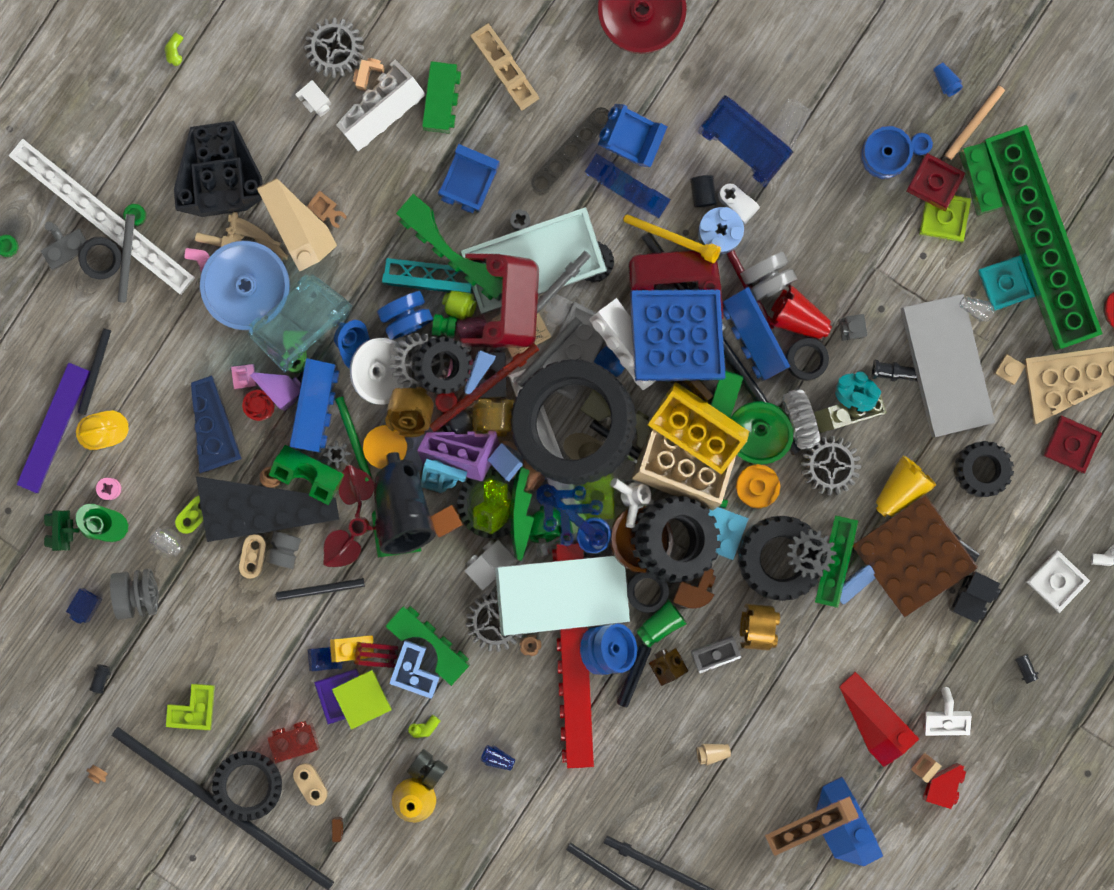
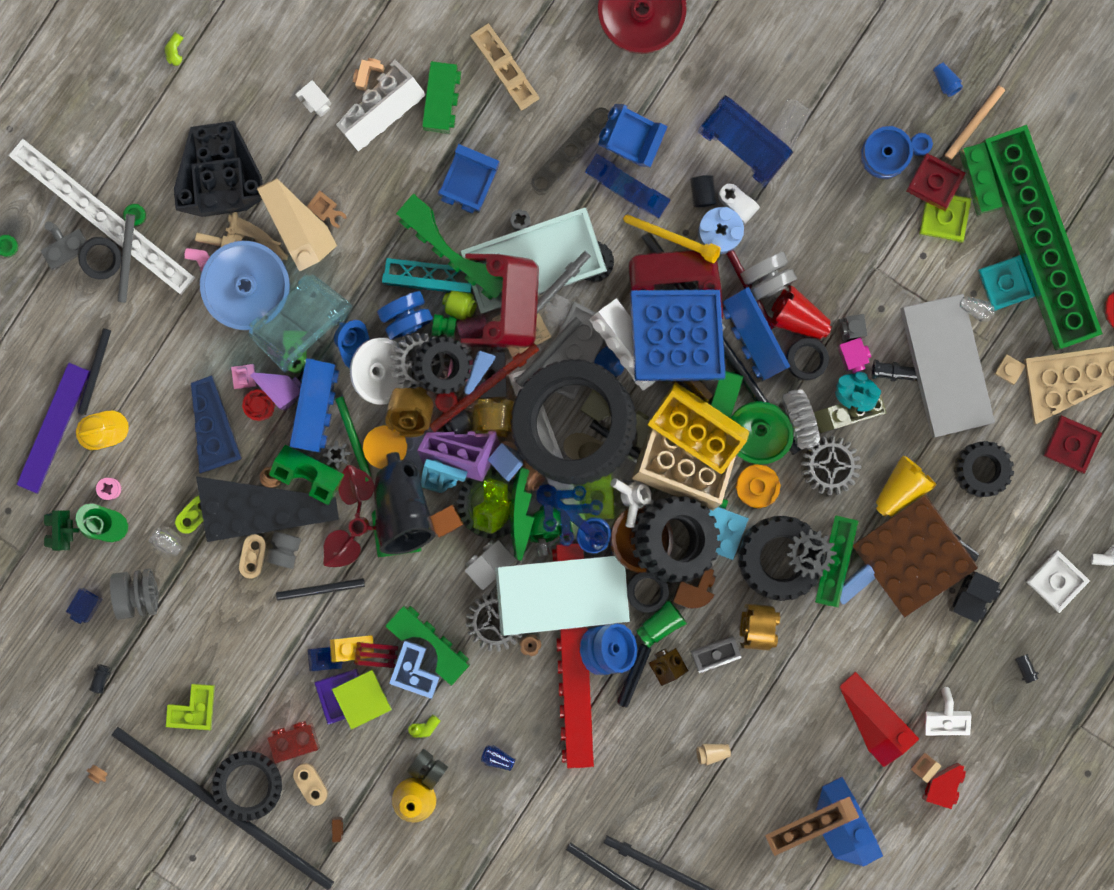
(326, 43): light grey gear -> none
(854, 355): none -> dark pink brick

